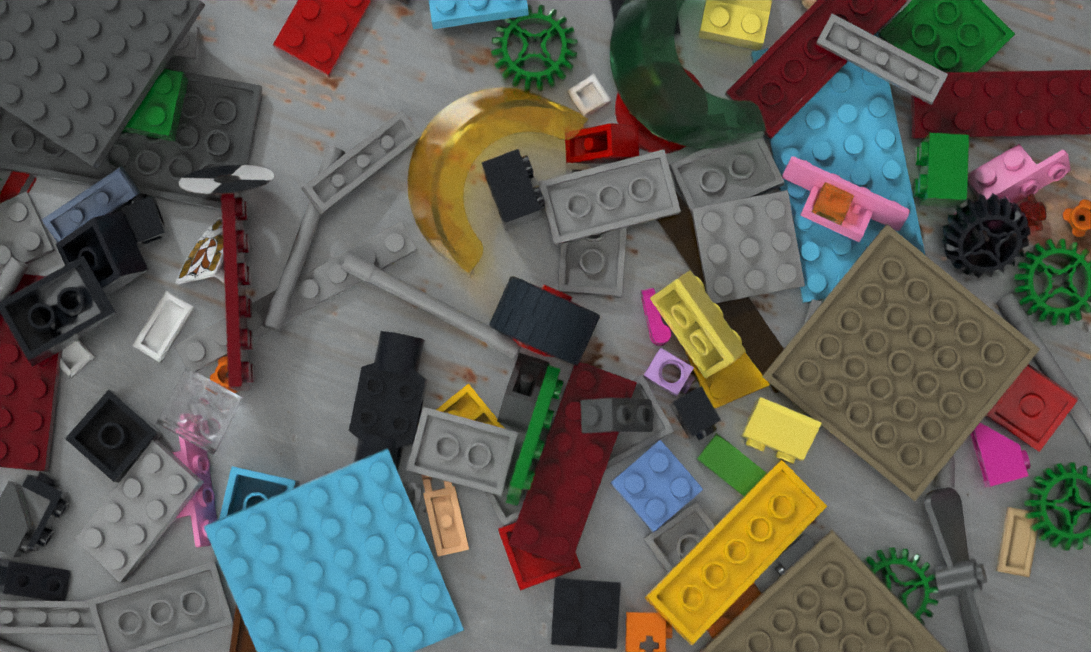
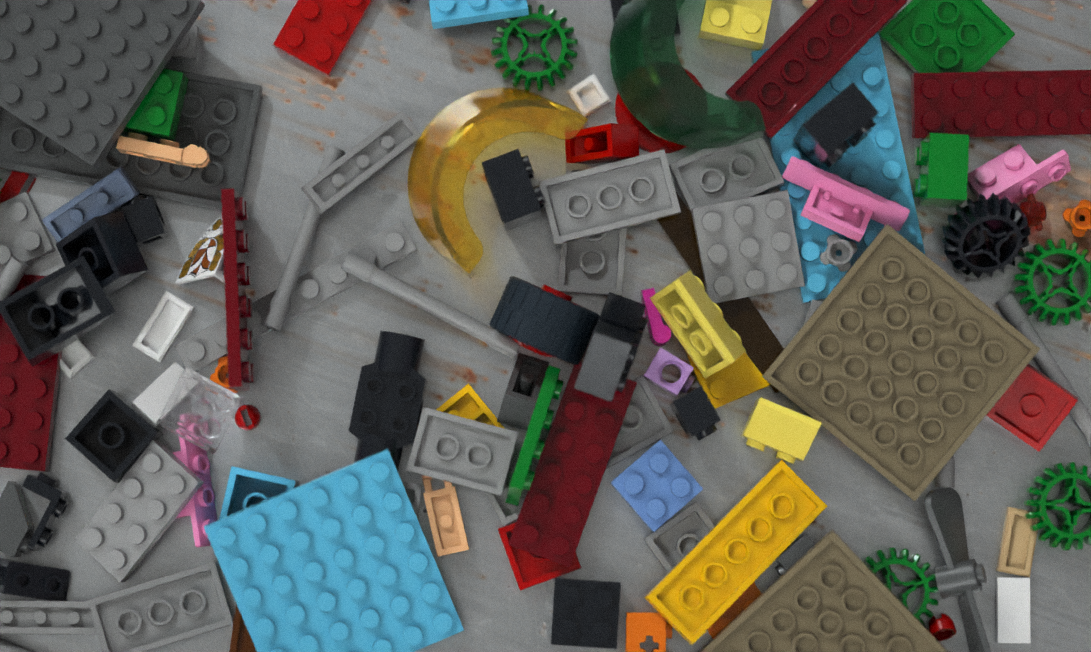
(153, 399): none -> white tile
(166, 151): none -> light nougat hinge
(202, 180): sticker -> none
(254, 415): none -> red hinge
(612, 347): none -> black piece
(616, 415): dark grey bracket -> none
(730, 465): bright green slope -> none
(831, 129): none -> black piece
(832, 203): clear yellow tile -> none
(847, 249): none -> light grey plate
(881, 59): light grey plate -> none
(942, 628): none -> red hinge
(998, 456): dark pink slope -> none
(1013, 610): none -> white tile

